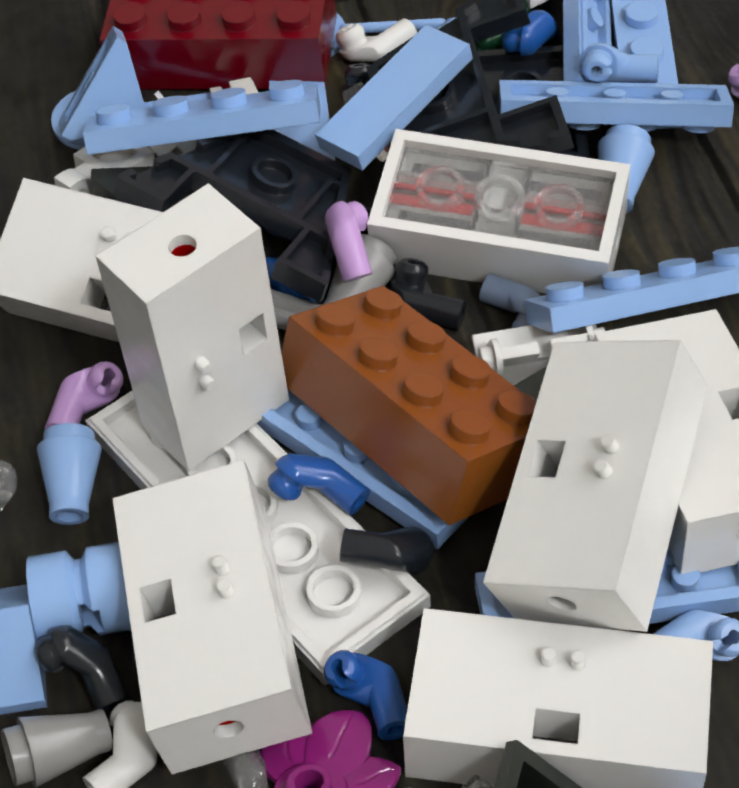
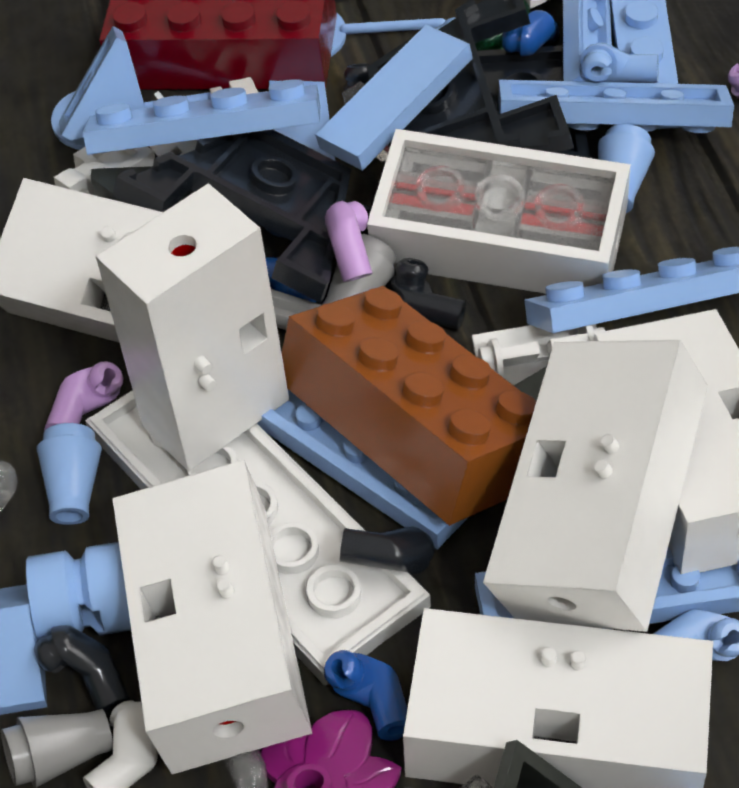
(319, 473): blue arm -> none
(359, 48): white arm -> none
(507, 296): sand blue arm -> none

